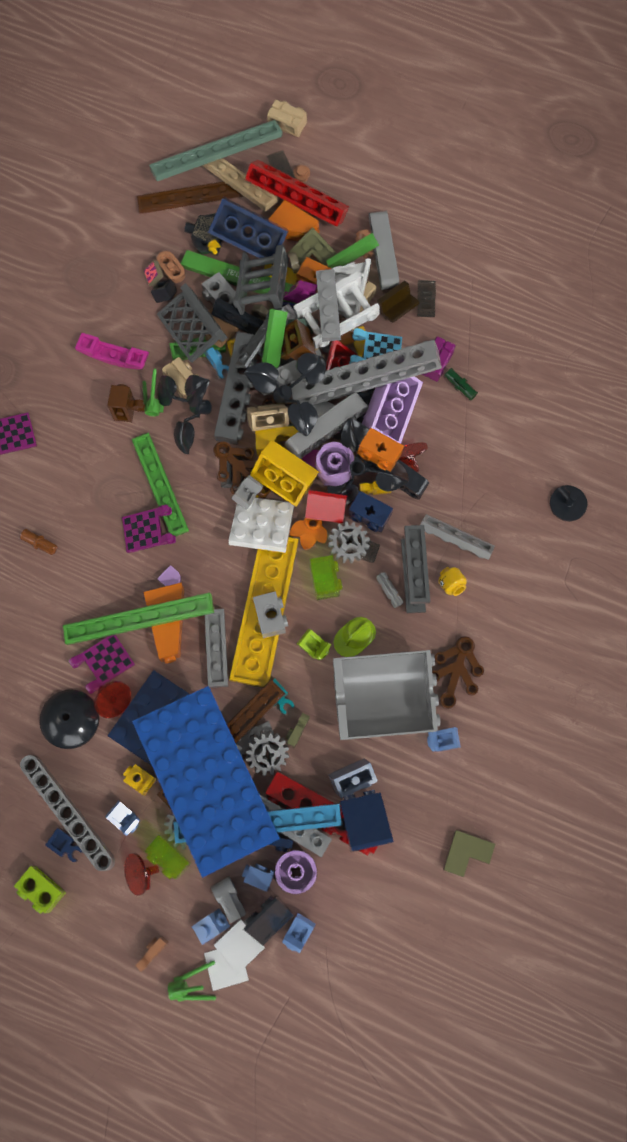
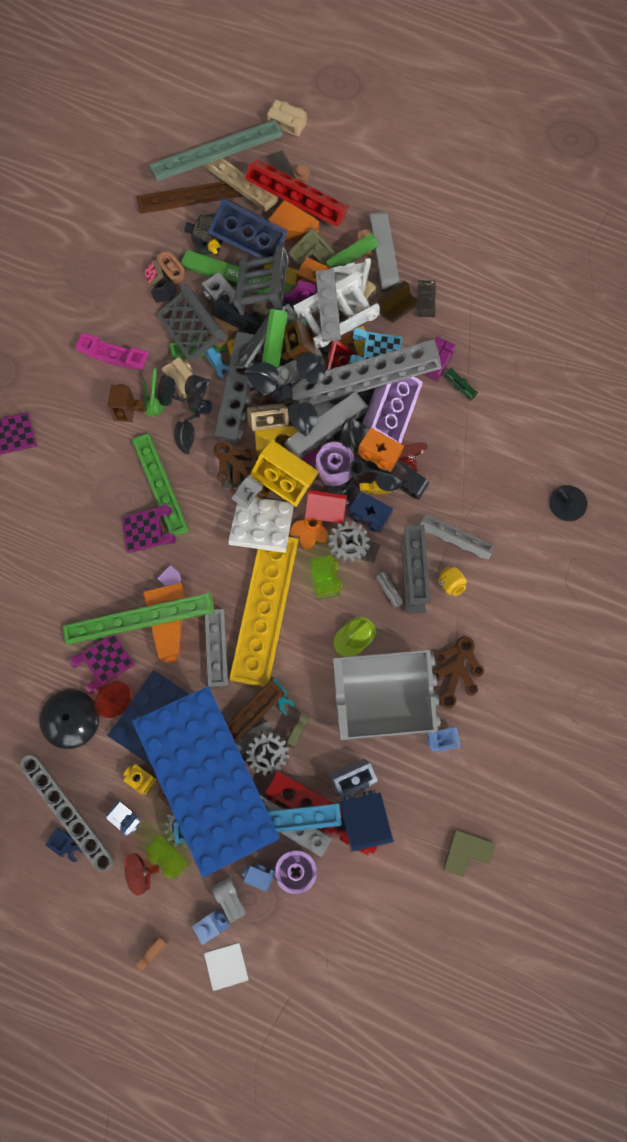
(38, 542): dark orange axle -> none
(42, 885): lime brick -> none
(180, 989): bright green plant -> none
(238, 947): white sticker -> none
(264, 604): light grey brick -> none
(268, 921): black slope -> none
(282, 845): dark blue plate -> none
(294, 262): dark tan tile -> none
(298, 933): medium blue bracket -> none
(314, 645): lime bracket -> none

